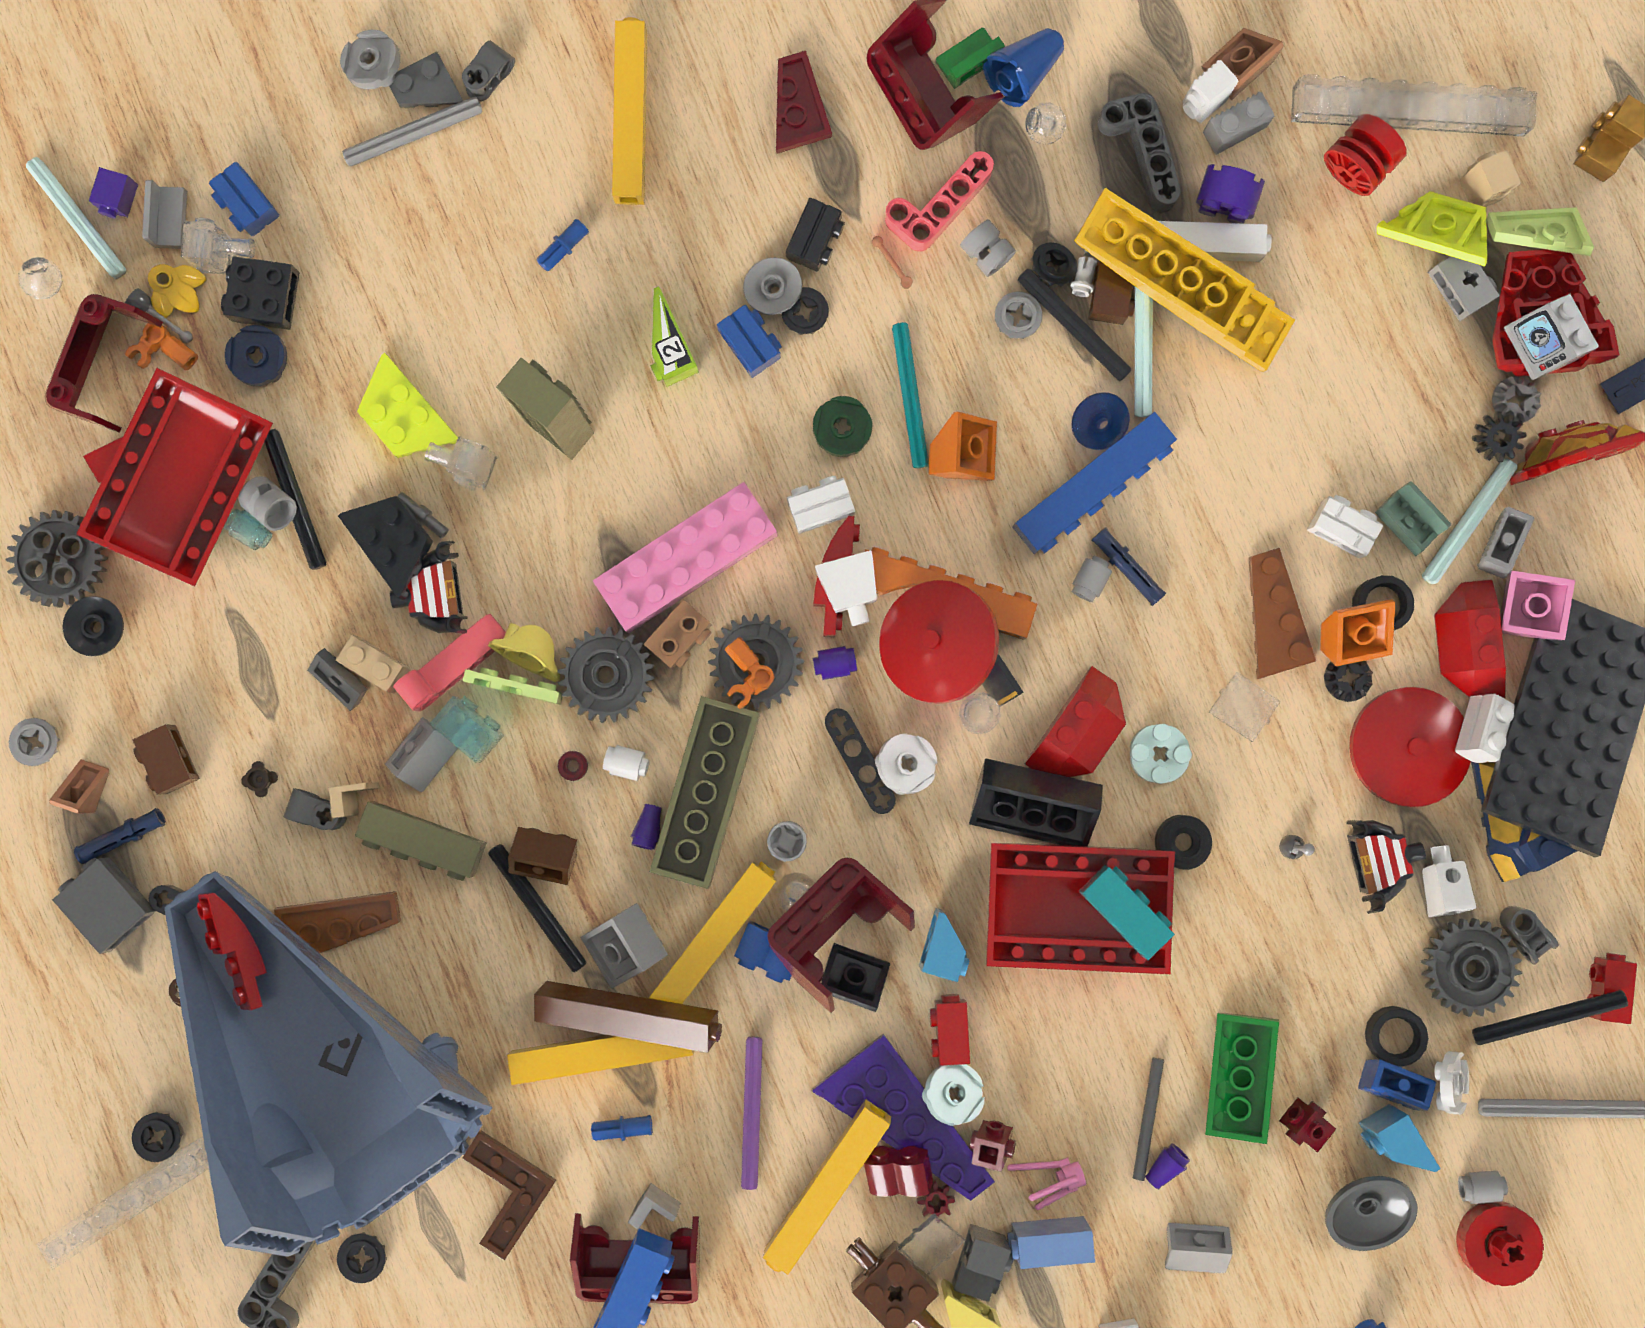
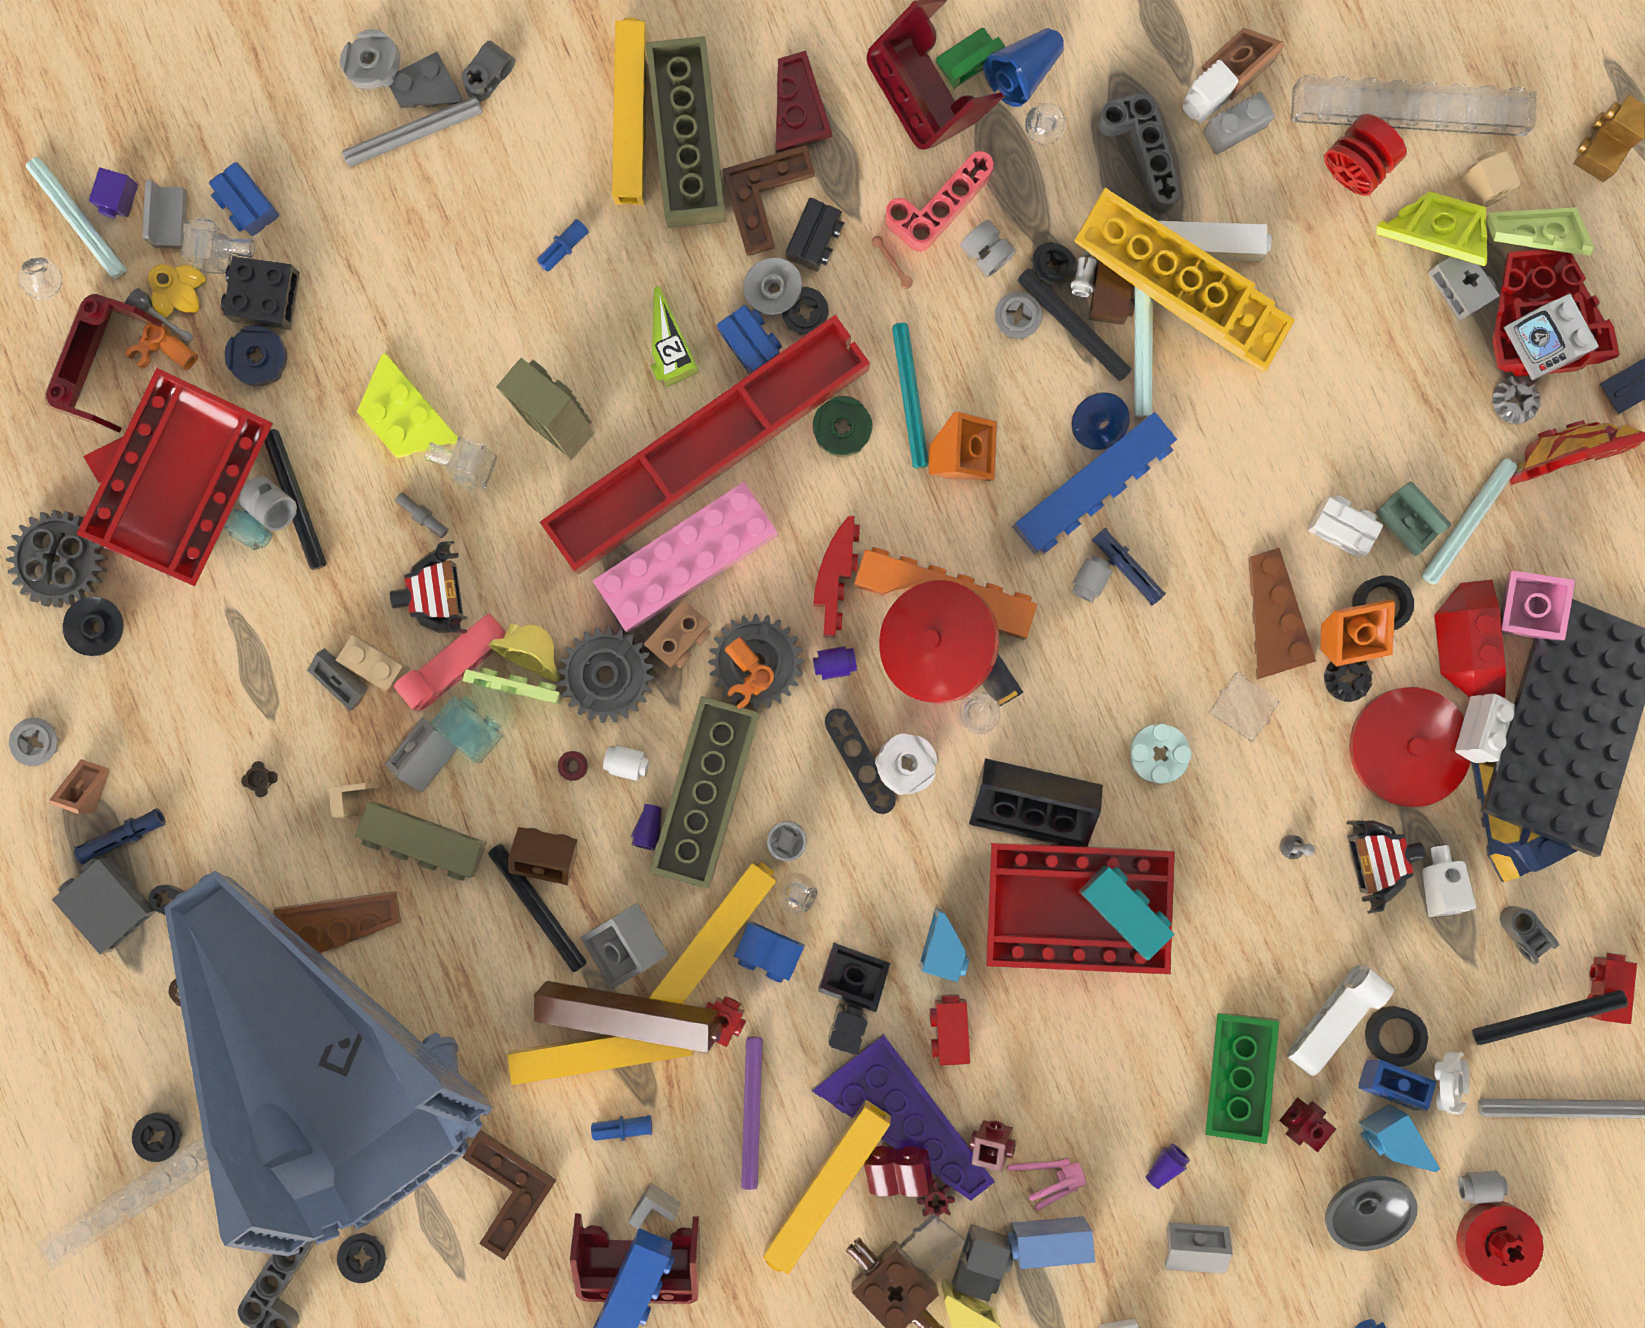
(165, 759): reddish brown brick -> none
(231, 937): red slope -> none
(311, 810): dark grey piece -> none
(390, 540): black wing -> none
(685, 132): none -> olive brick
(705, 445): none -> red piece
(730, 1009): none -> red brick
(750, 178): none -> reddish brown plate
(820, 504): white brick -> none
(822, 911): dark red windscreen -> none
(847, 1028): none -> black brick
(850, 585): white torso -> none
(970, 1092): light aqua plate -> none
(1081, 729): red wedge -> none
(1148, 1119): dark grey bar -> none
(1199, 834): black tyre -> none
(1229, 193): dark purple brick -> none
(1338, 1018): none -> white beam
(1493, 969): dark grey gear -> none
(1504, 425): black gear -> none
(1505, 542): light grey brick -> none

